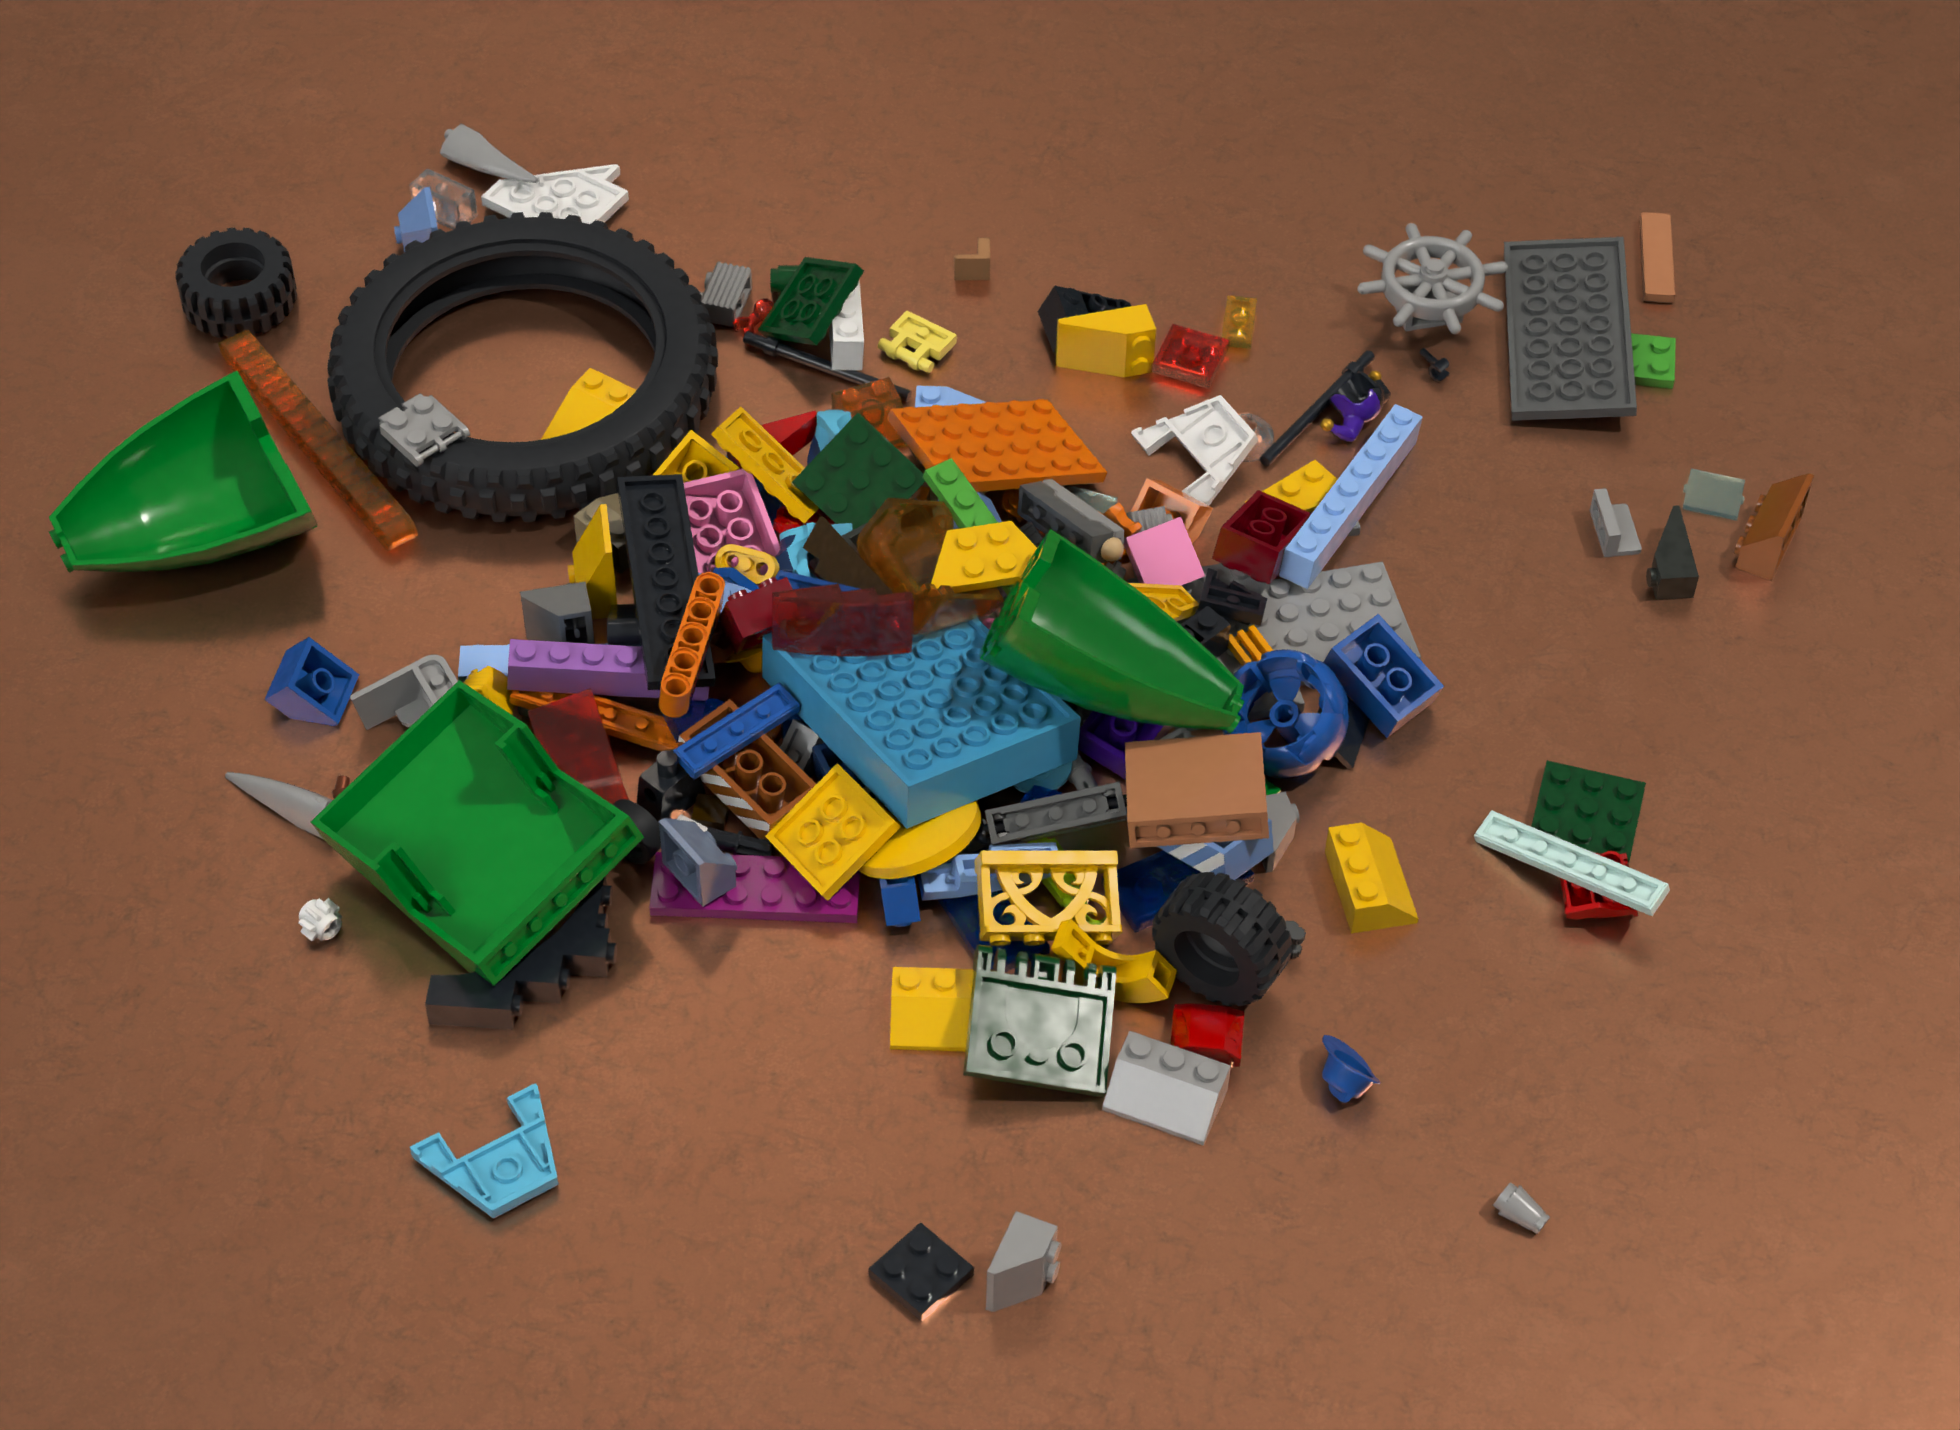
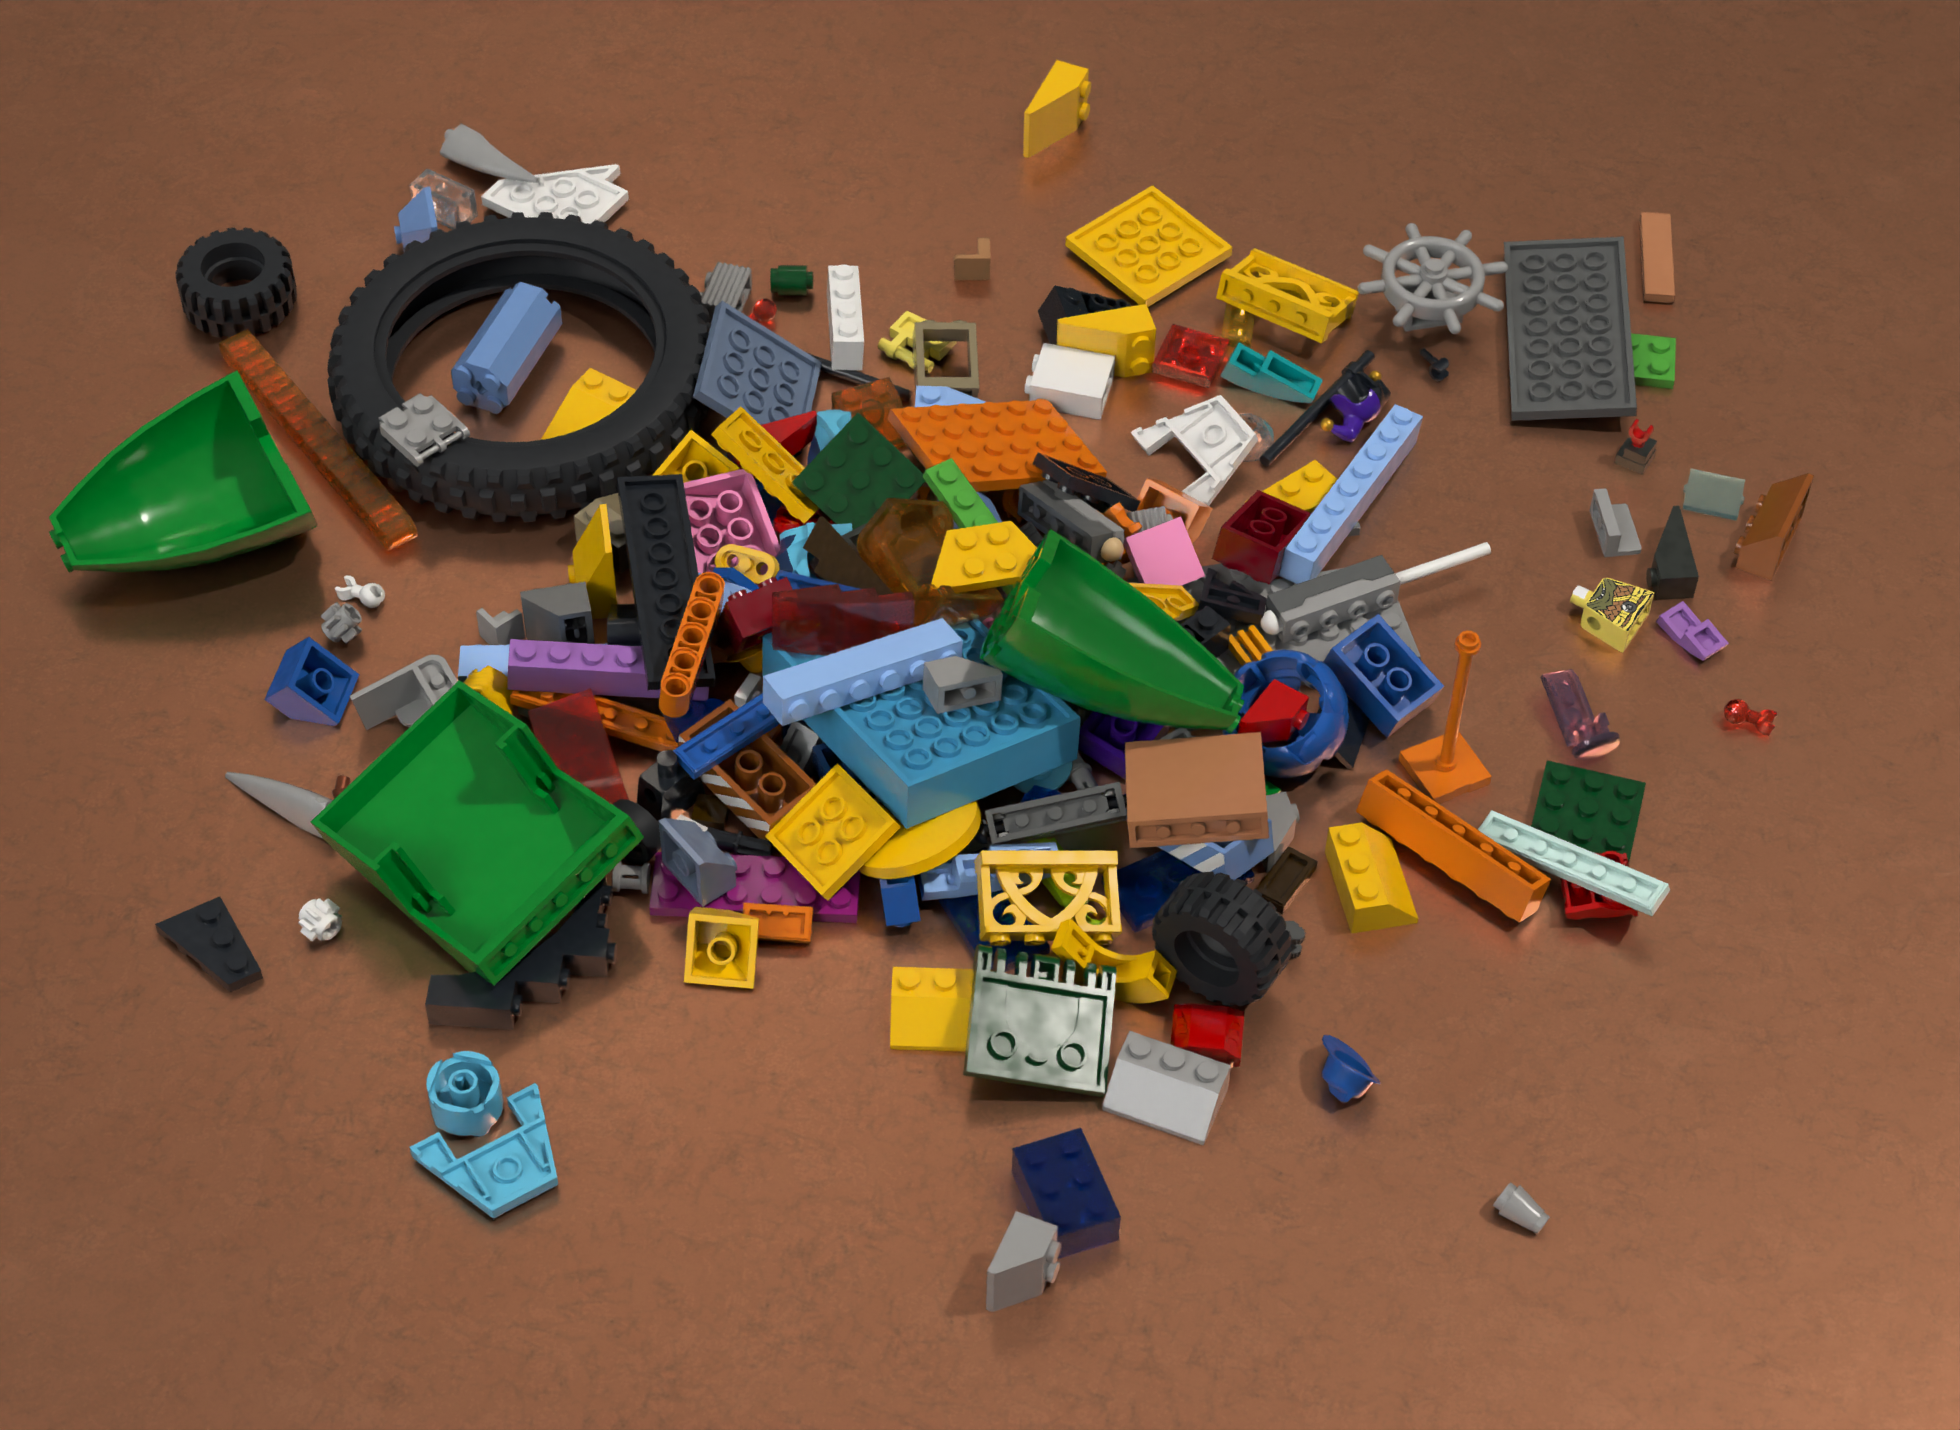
(214, 942): none -> black wing
(341, 622): none -> light grey gear
(370, 595): none -> white arm
(465, 1094): none -> medium azure brick
(501, 628): none -> light grey panel
(506, 348): none -> medium blue brick
(641, 883): none -> light grey bush
(721, 948): none -> yellow slope
(748, 690): none -> white plate
(754, 370): none -> sand blue plate
(782, 922): none -> orange plate
(811, 300): dark green plate -> none
(857, 672): none -> light blue brick
(921, 1271): black plate -> none
(940, 331): none -> dark tan window
(960, 683): none -> light grey slope
(1056, 107): none -> yellow slope
(1067, 1190): none -> clear blue brick
(1071, 379): none -> white brick
(1083, 481): none -> black plate
(1148, 246): none -> yellow plate
(1266, 287): none -> yellow fence
(1270, 375): none -> teal slope
(1276, 713): none -> red slope
(1286, 878): none -> dark brown tile
(1348, 593): none -> piece
(1447, 763): none -> orange tile
(1453, 845): none -> orange brick
(1576, 718): none -> piece
(1613, 611): none -> torso
(1638, 450): none -> pearl dark grey piece
(1690, 633): none -> medium lavender slope
(1738, 712): none -> clear red arm

